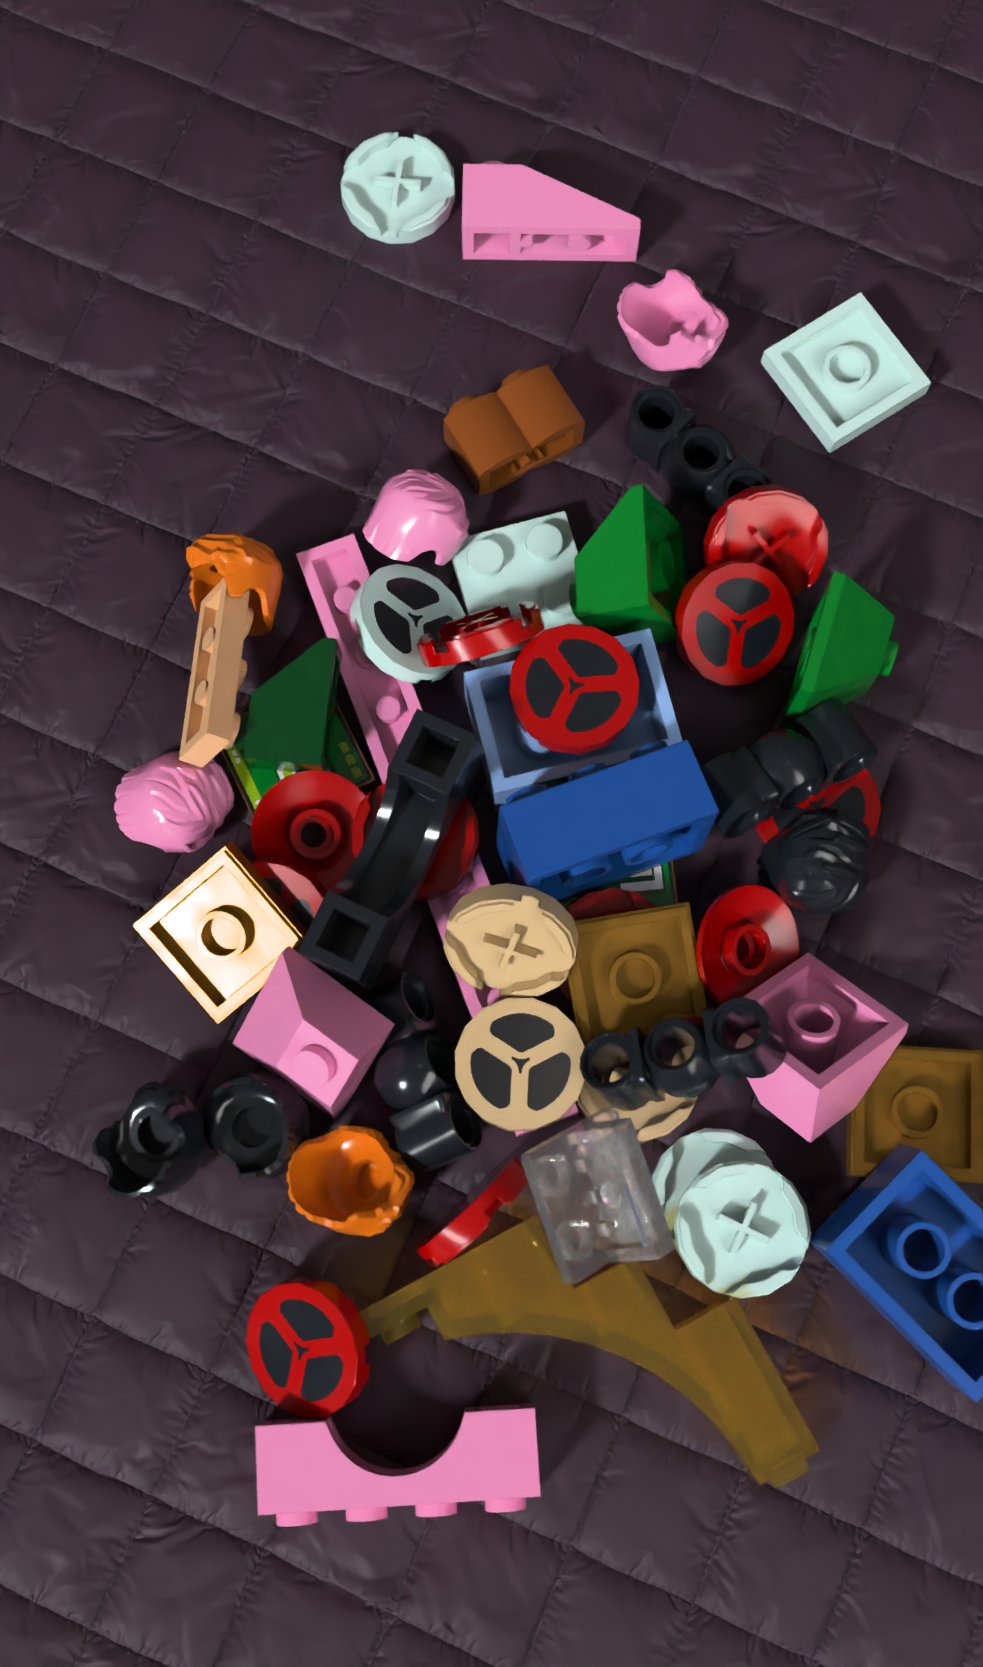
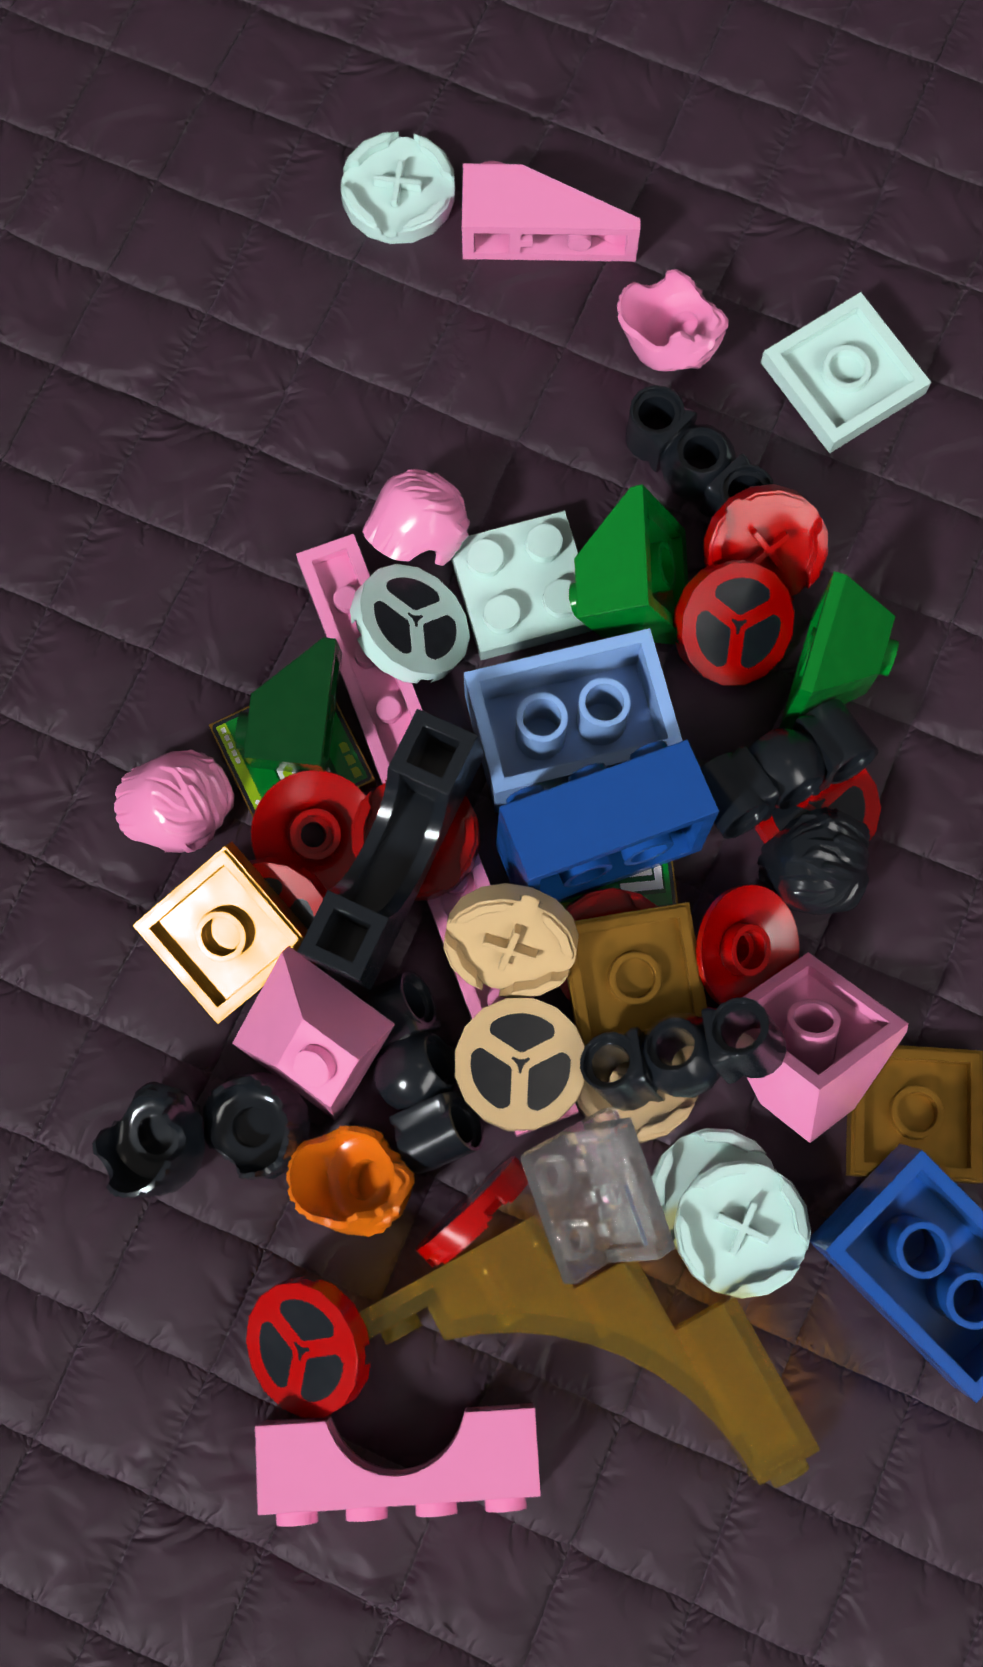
(215, 676): light nougat plate -> none
(245, 566): orange hair -> none
(480, 634): red tile -> none
(513, 429): dark orange brick -> none
(574, 688): red tile -> none

